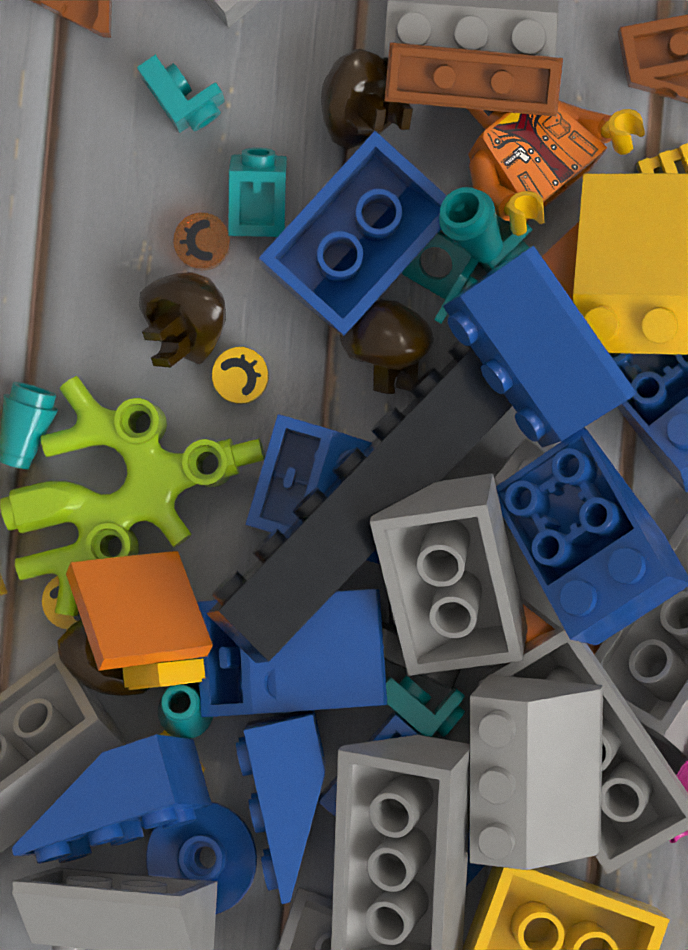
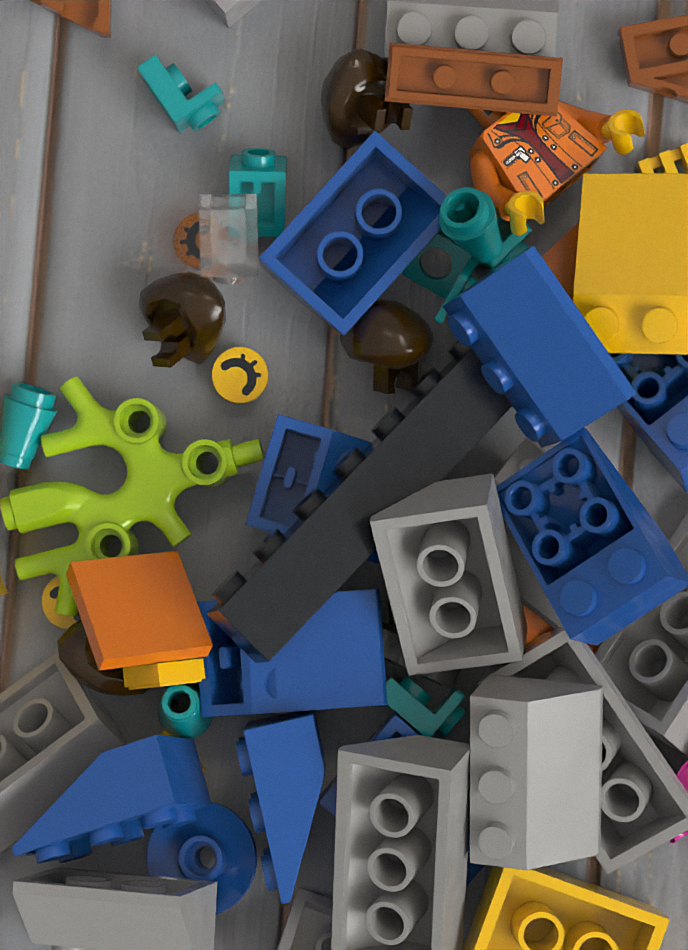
(228, 237): none -> clear brick

